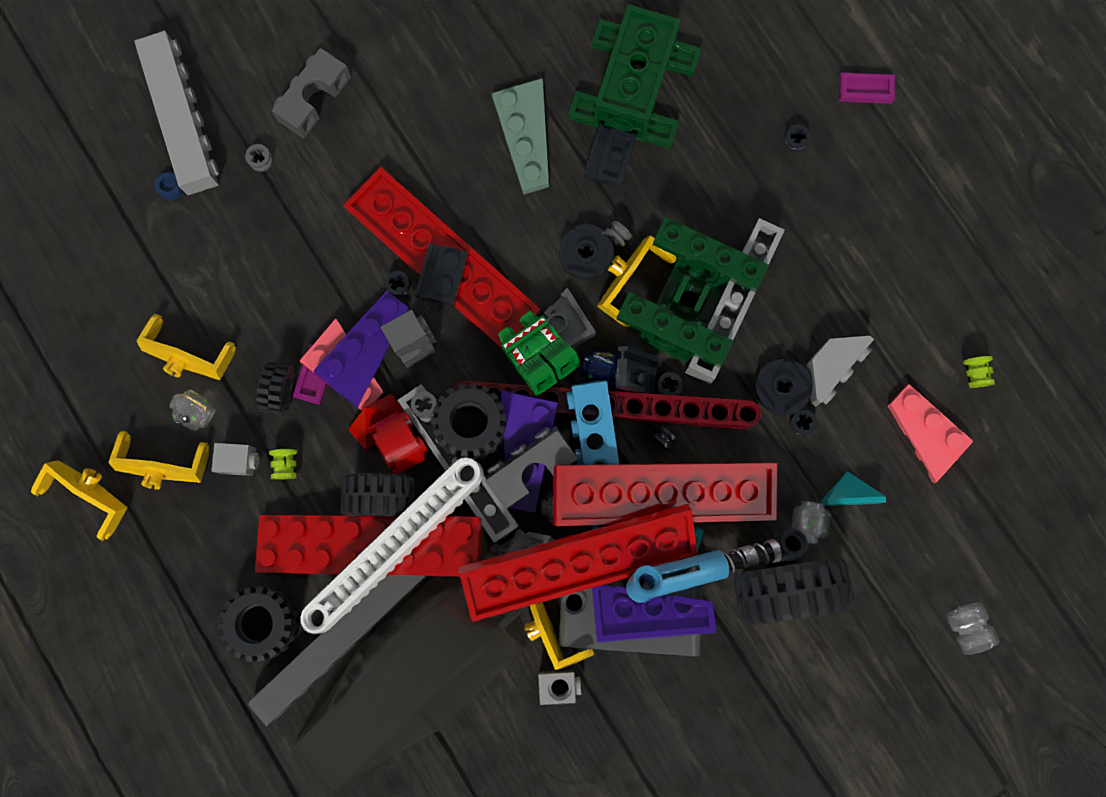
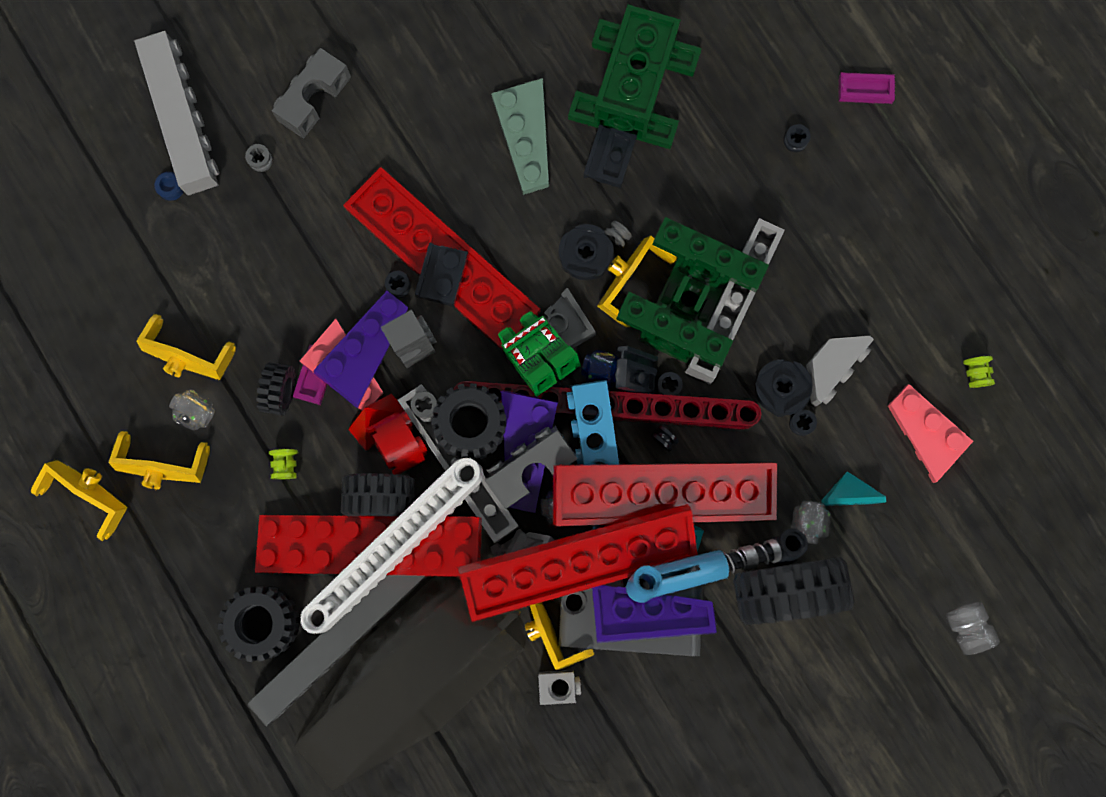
(234, 459): light grey brick -> none

